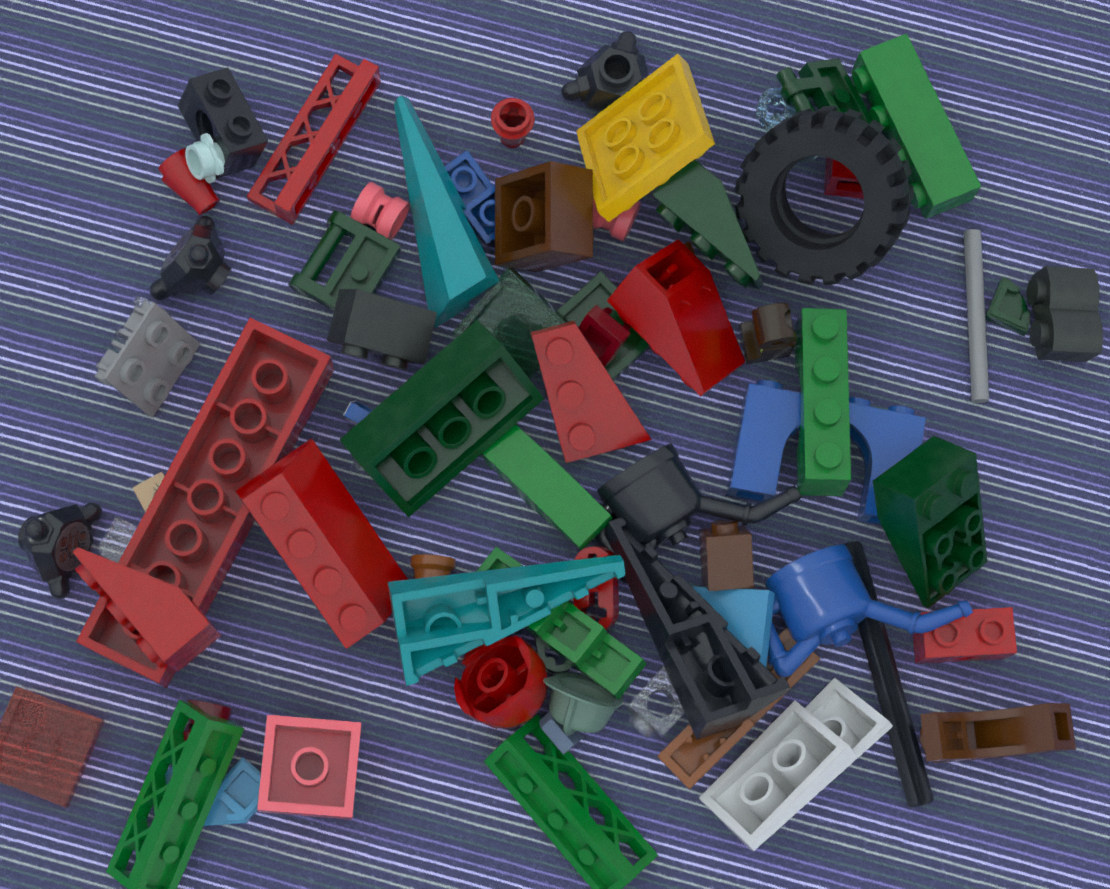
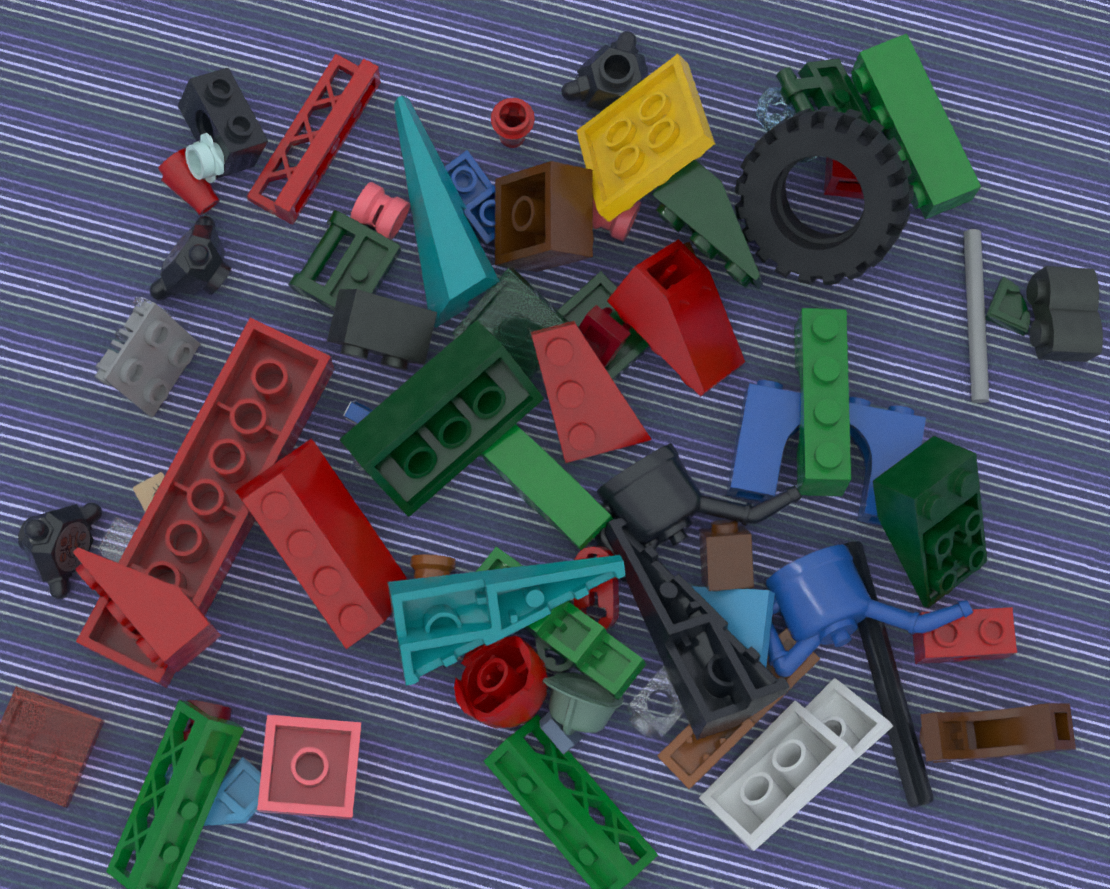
(768, 334): dark brown leg -> none

